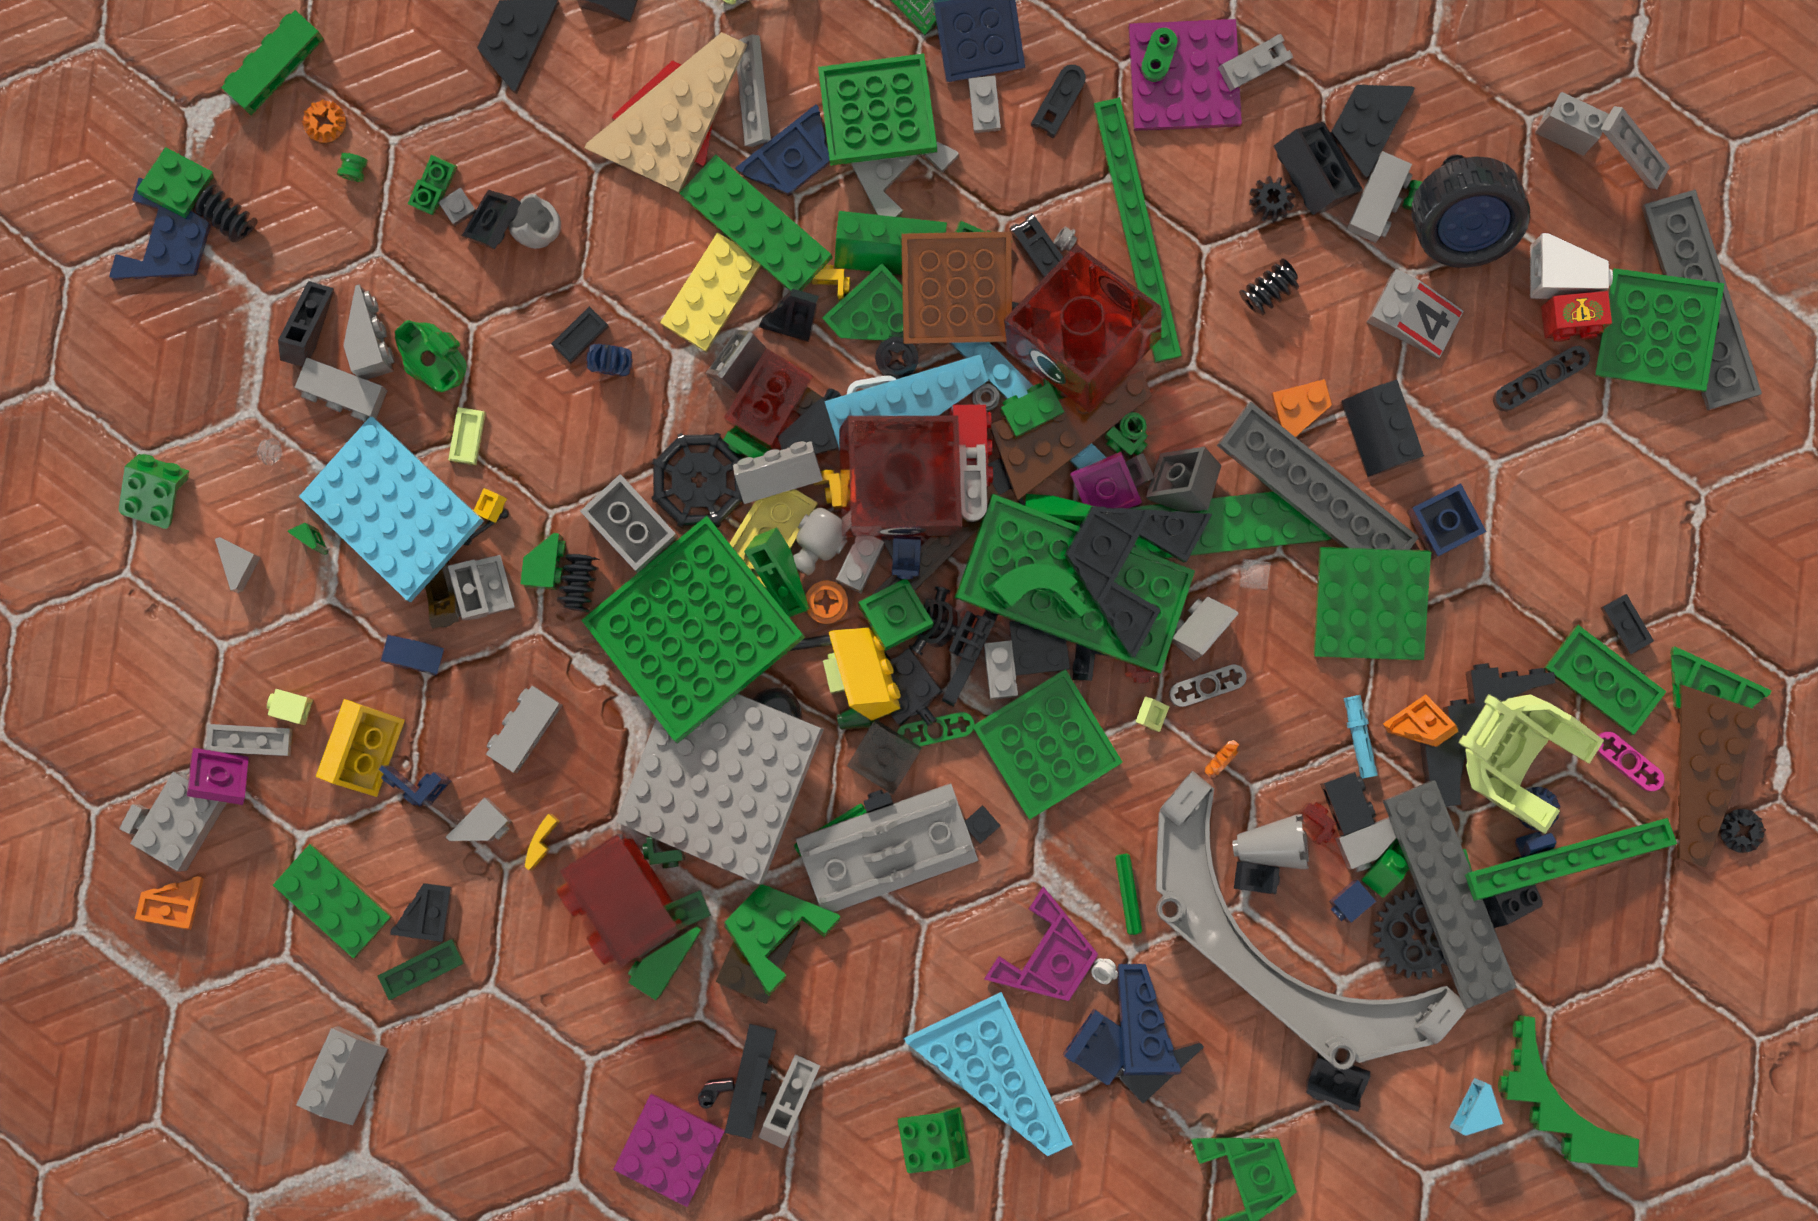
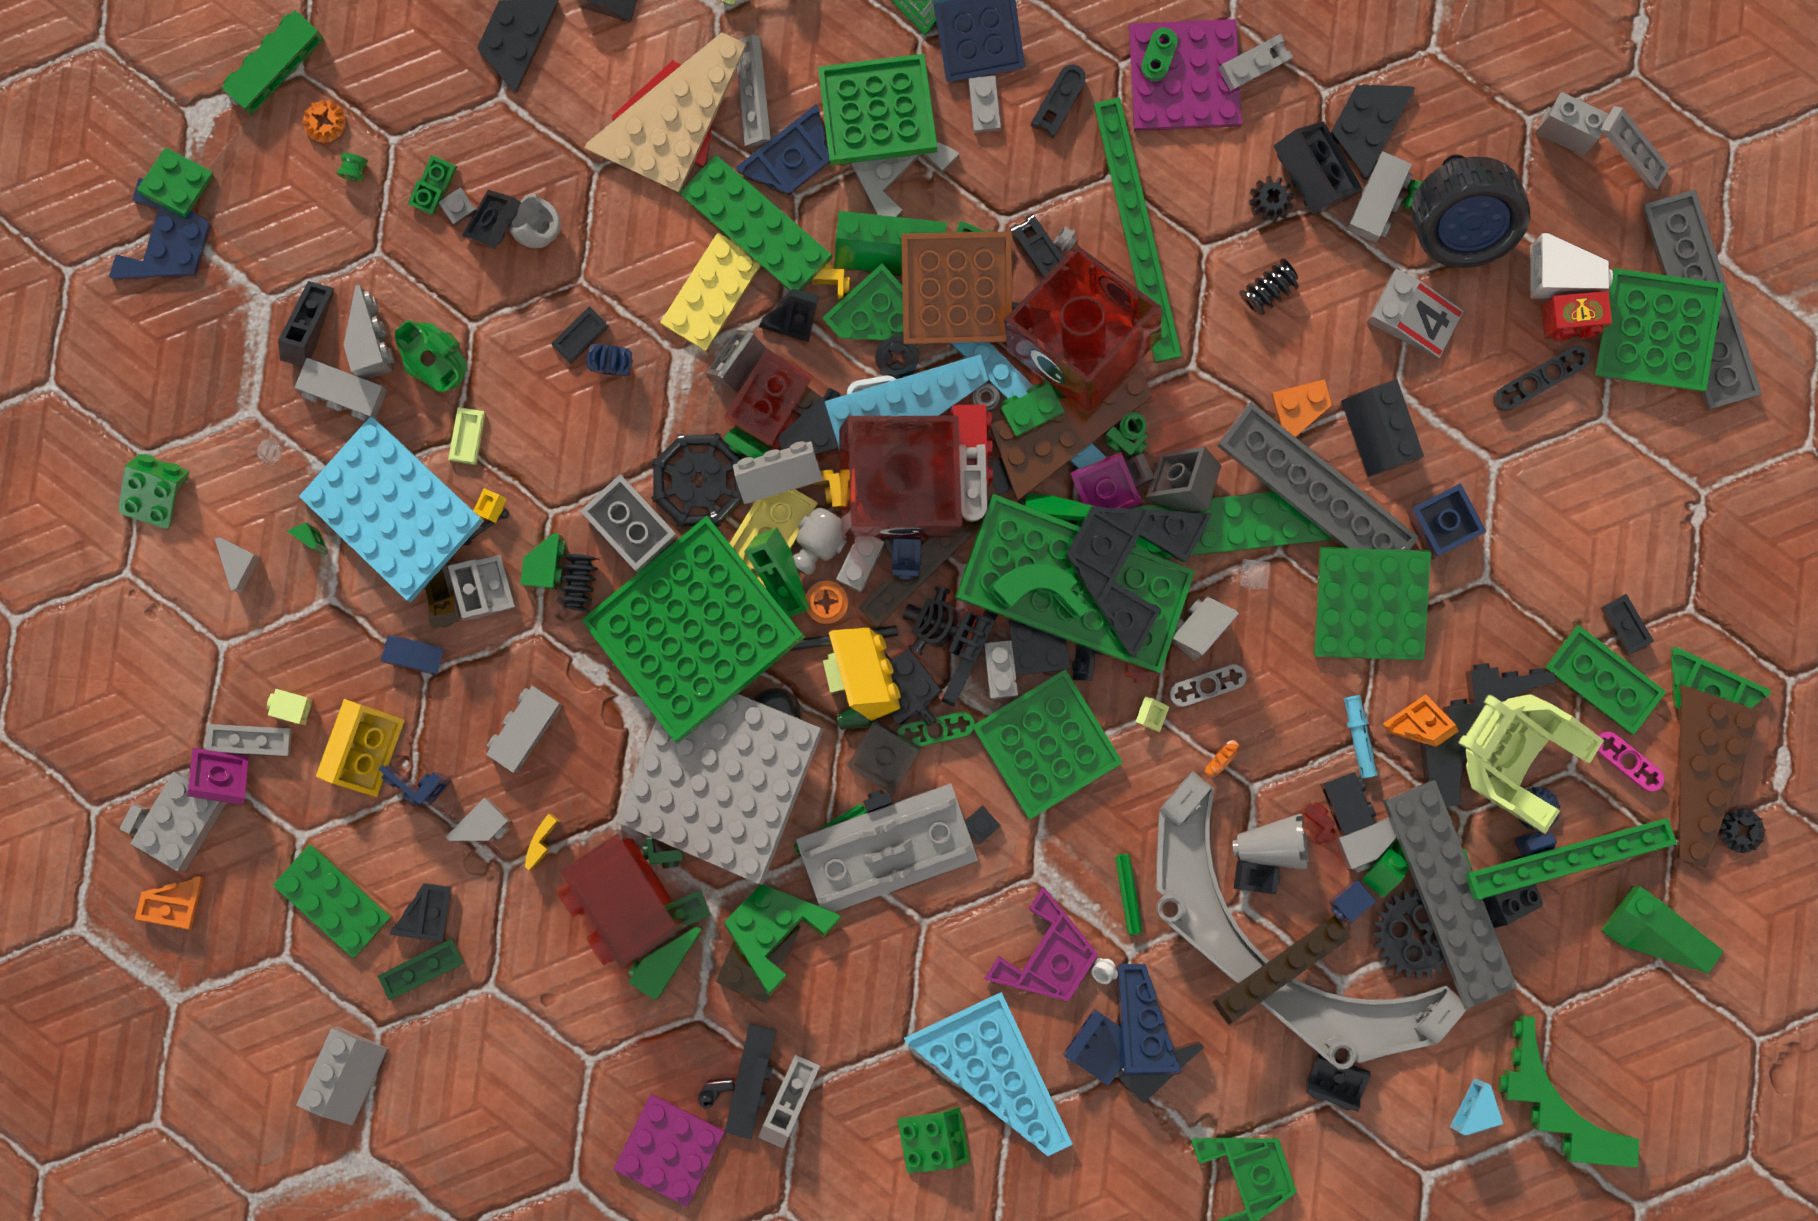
(223, 216): black piece -> none
(895, 614): green plate -> none
(1281, 970): none -> dark brown plate
(1655, 929): none -> green wedge

